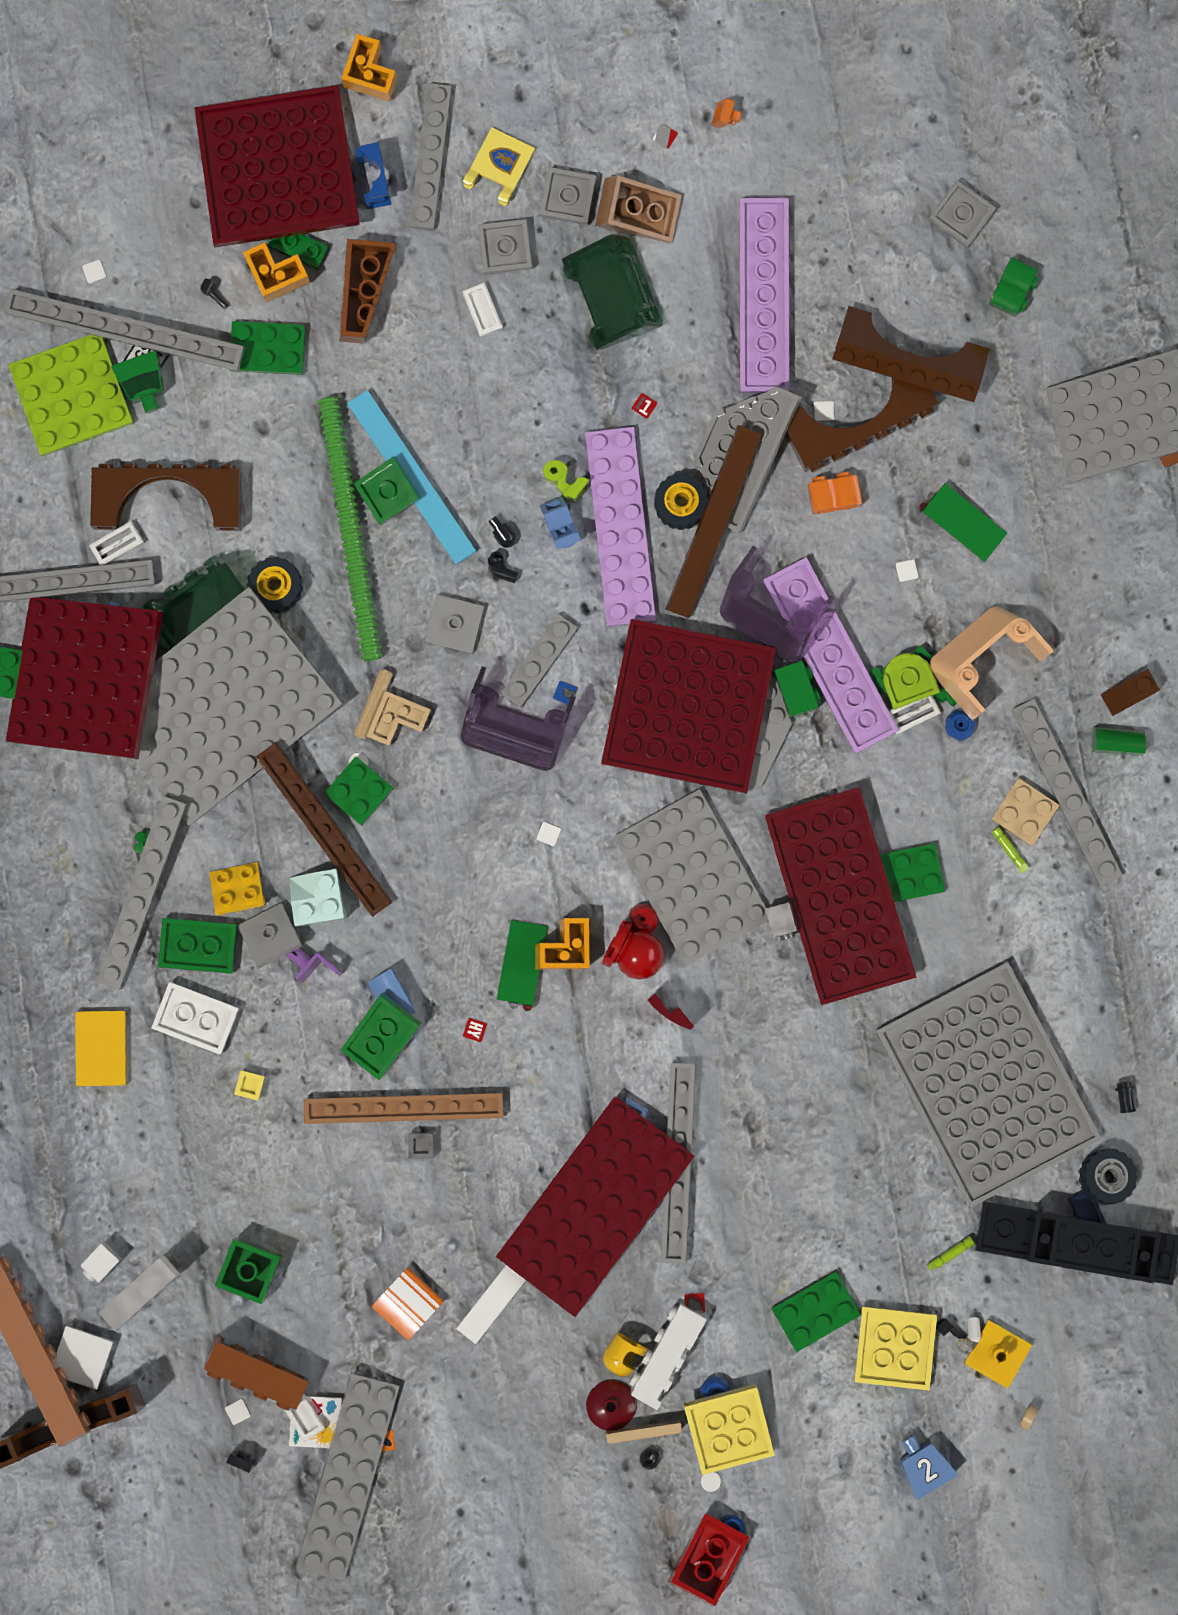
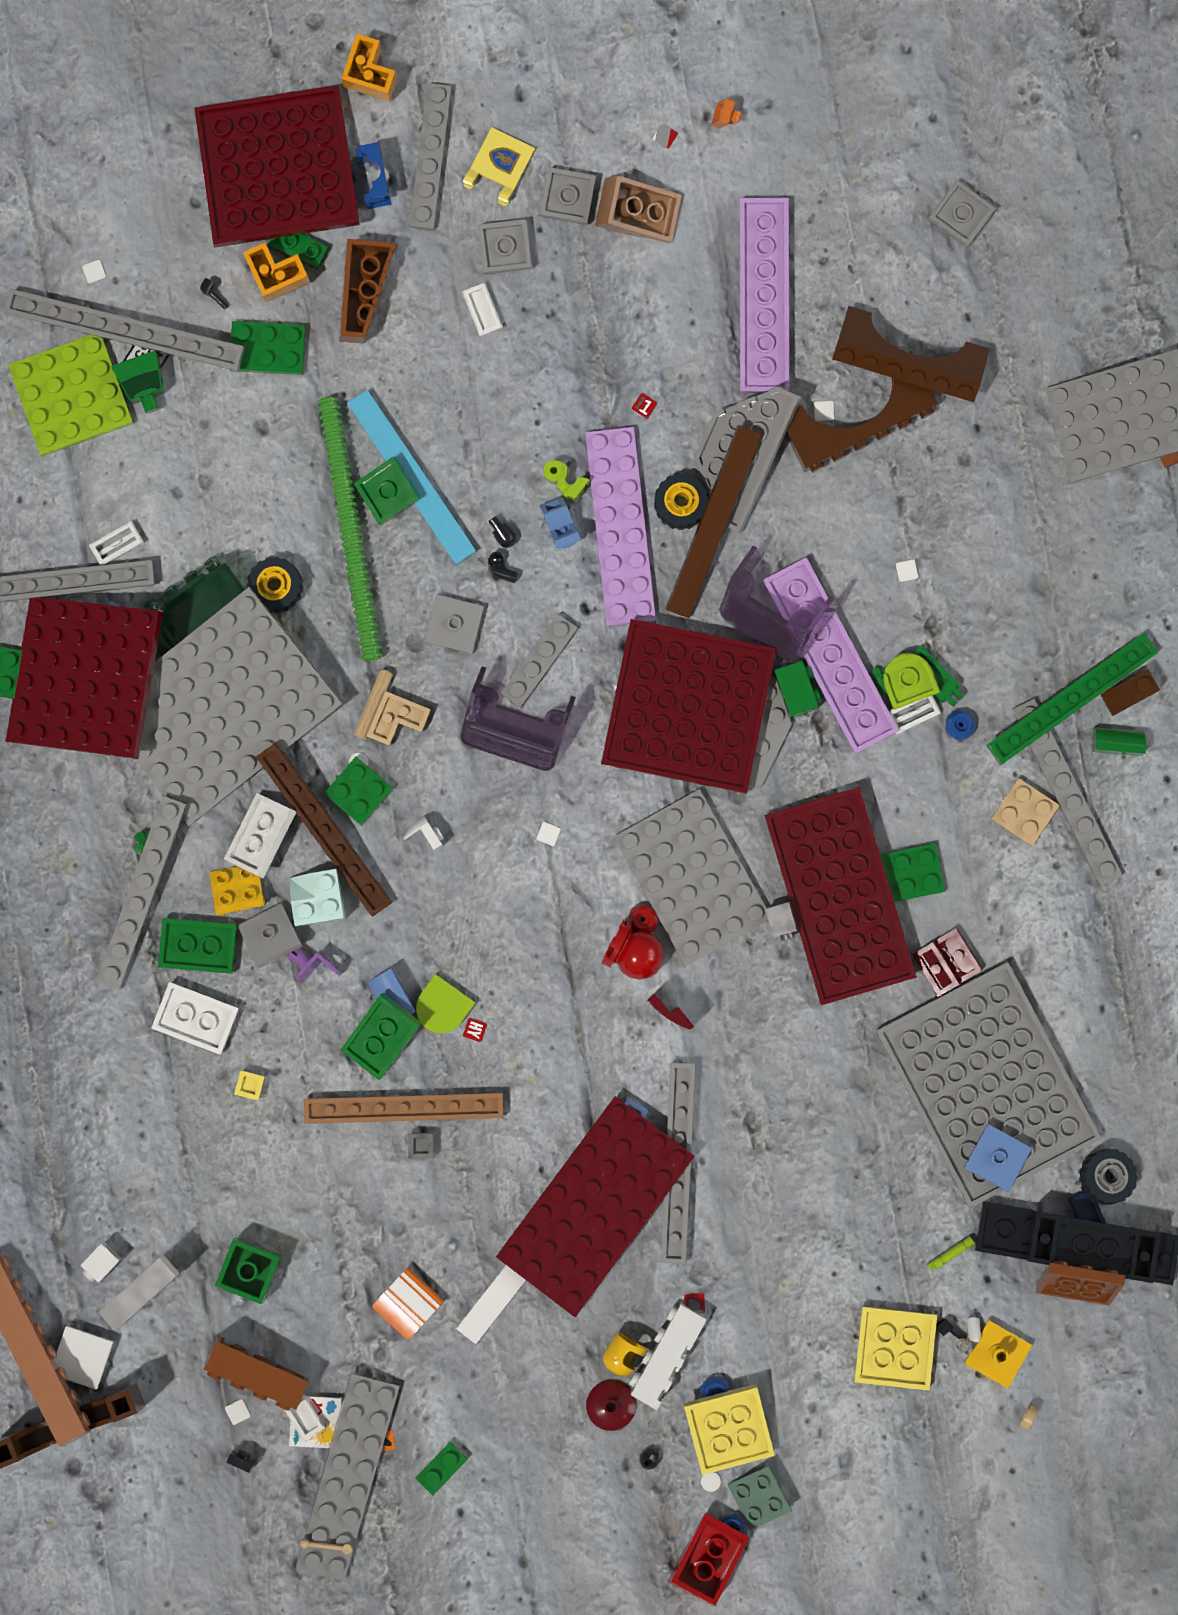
(101, 1048): yellow tile -> none
(115, 486): reddish brown arch -> none
(259, 835): none -> white plate
(345, 1548): none -> tan hinge
(433, 835): none -> white plate
(441, 1468): none -> green plate
(442, 1006): none -> lime tile
(518, 972): green piece -> none
(564, 692): blue sticker -> none
(571, 952): light orange brick -> none
(613, 290): clear green windscreen -> none
(643, 1432): tan tile -> none
(760, 1497): none -> sand green hinge
(815, 1311): green plate -> none
(834, 494): orange brick -> none
(925, 1467): medium blue torso -> none
(947, 961): none -> slope
(953, 663): light nougat windscreen -> none
(963, 521): green piece -> none
(997, 1157): none -> medium blue plate
(1010, 850): lime wheel -> none
(1013, 287): green brick -> none
(1072, 699): none -> green plate
(1080, 1283): none -> dark orange plate
(1126, 1097): black pin -> none

